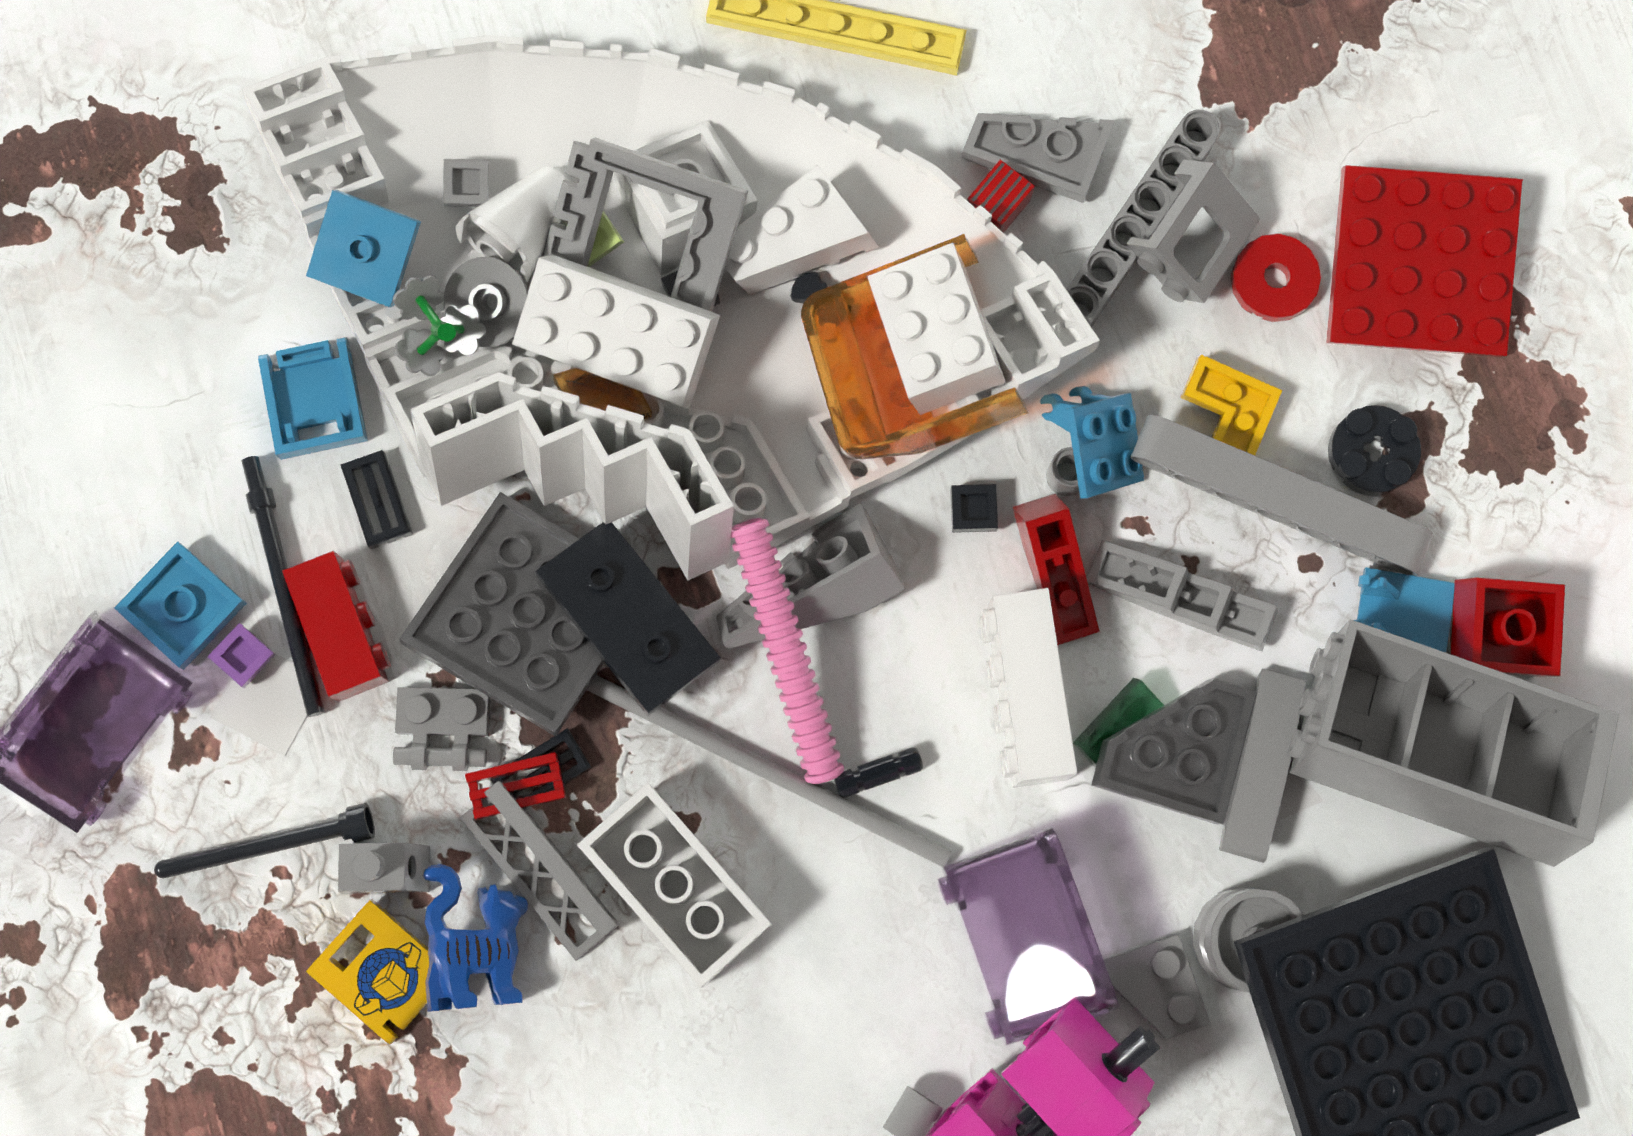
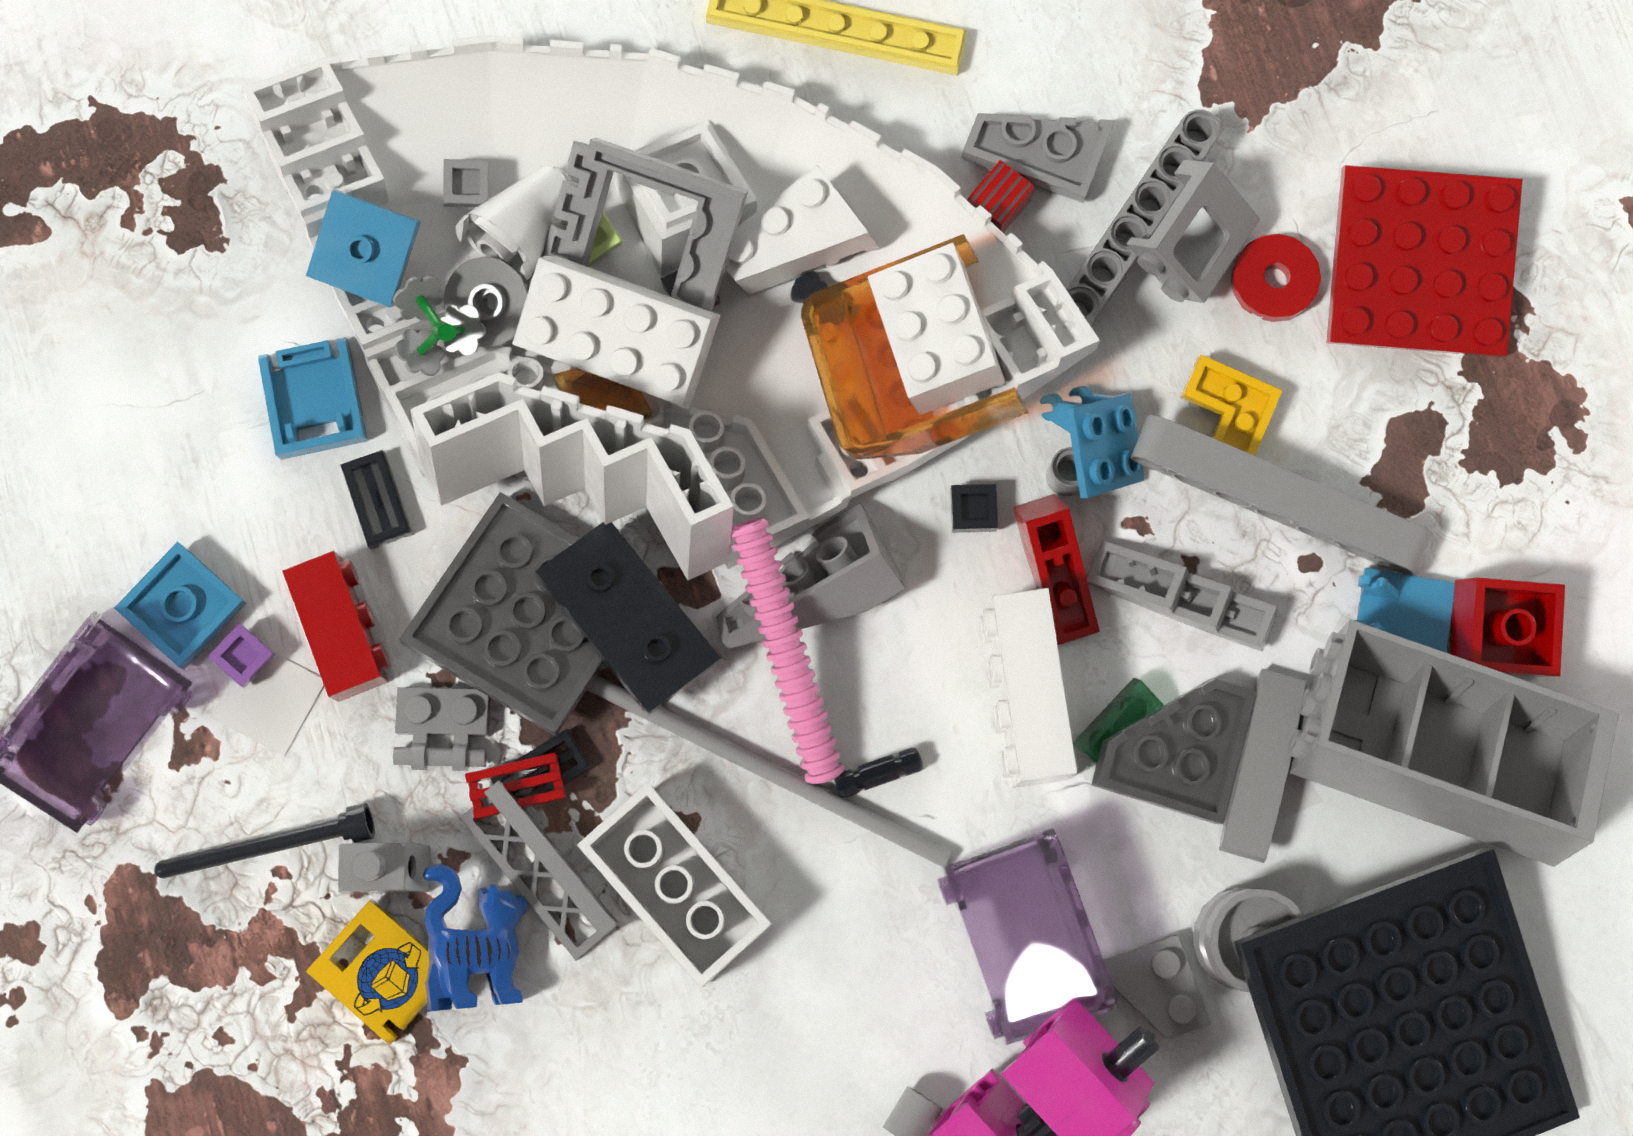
(261, 503): black bar -> none
(1353, 464): black plate -> none

